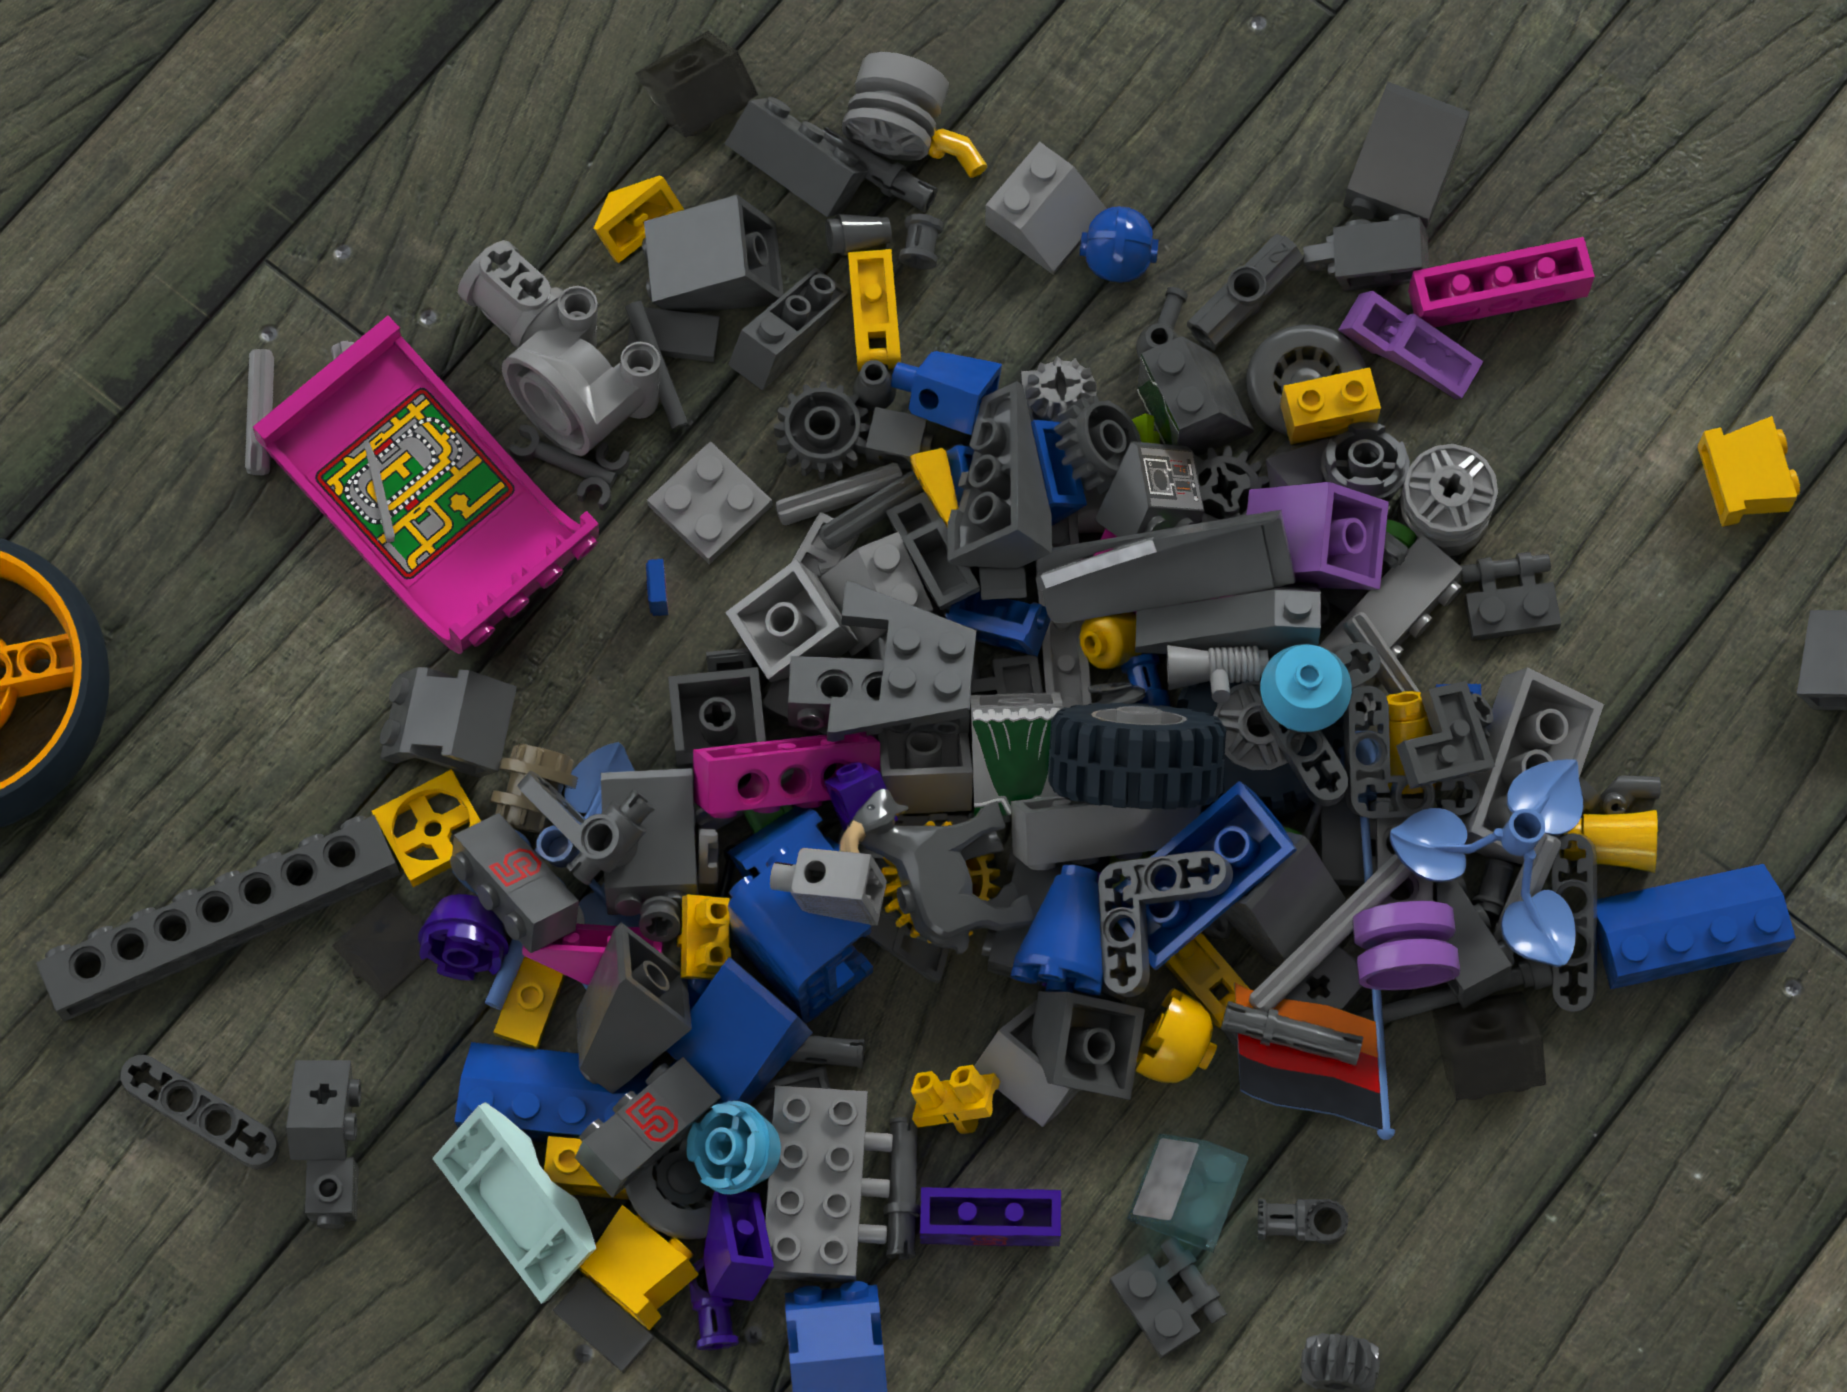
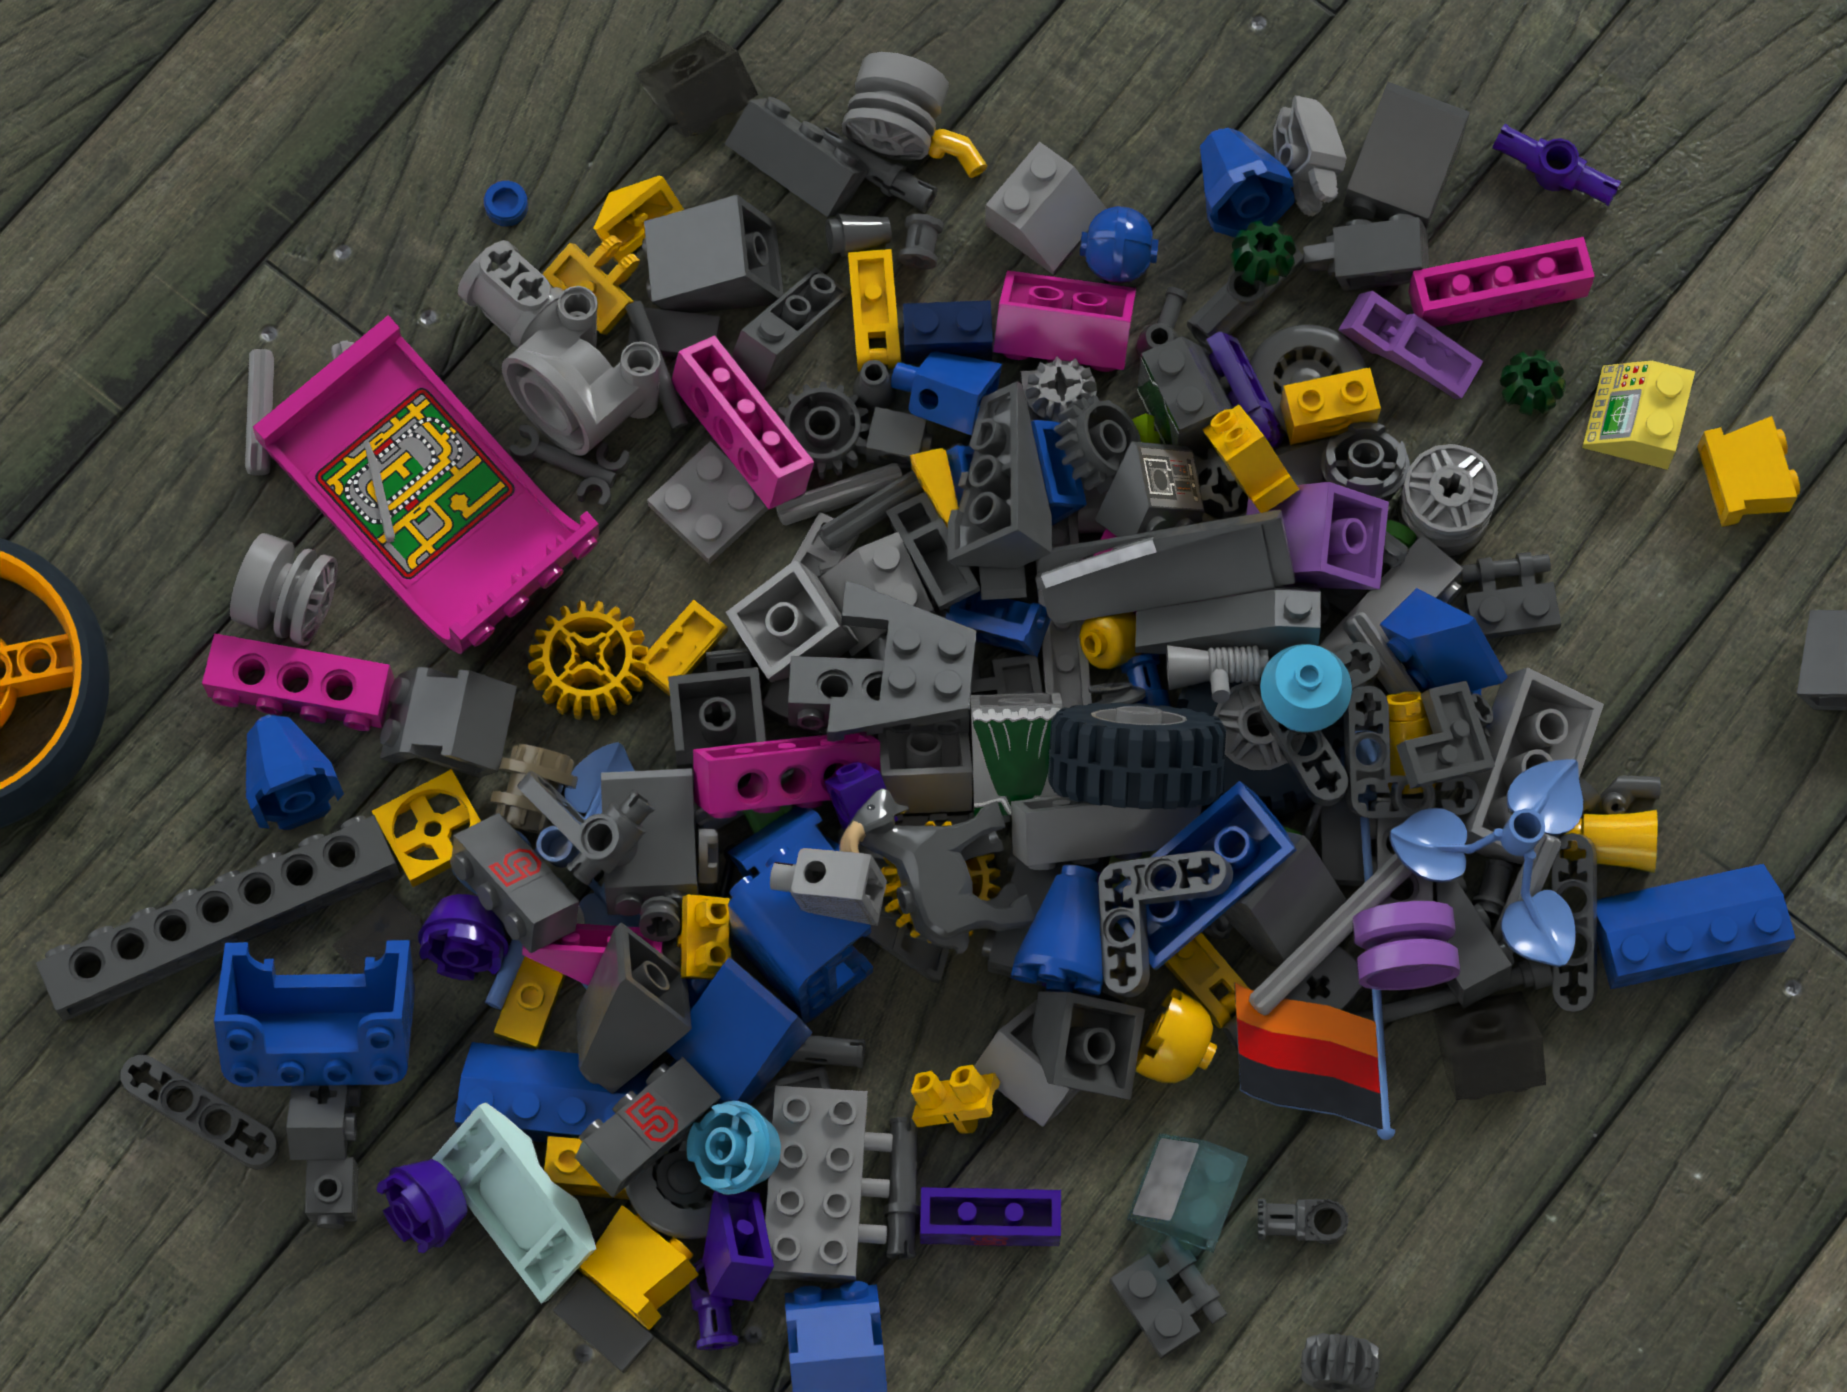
(235, 657): none -> dark pink brick
(283, 589): none -> light grey wheel
(287, 775): none -> blue cone
(314, 1024): none -> blue windscreen
(423, 1203): none -> dark purple cone
(506, 203): none -> blue tile
(577, 269): none -> yellow hinge
(601, 646): none -> yellow gear
(657, 587): blue tile -> none
(683, 645): none -> yellow plate
(742, 422): none -> dark pink brick
(947, 327): none -> dark blue brick
(1064, 319): none -> dark pink slope
(1242, 182): none -> blue cone
(1246, 390): none -> dark purple hinge
(1250, 458): none -> yellow hips
(1263, 253): none -> dark green piece
(1282, 1030): dark grey pin -> none
(1311, 151): none -> light grey hinge
(1440, 644): none -> blue slope
(1529, 371): none -> dark green piece
(1576, 174): none -> dark purple pin
(1639, 411): none -> light yellow slope

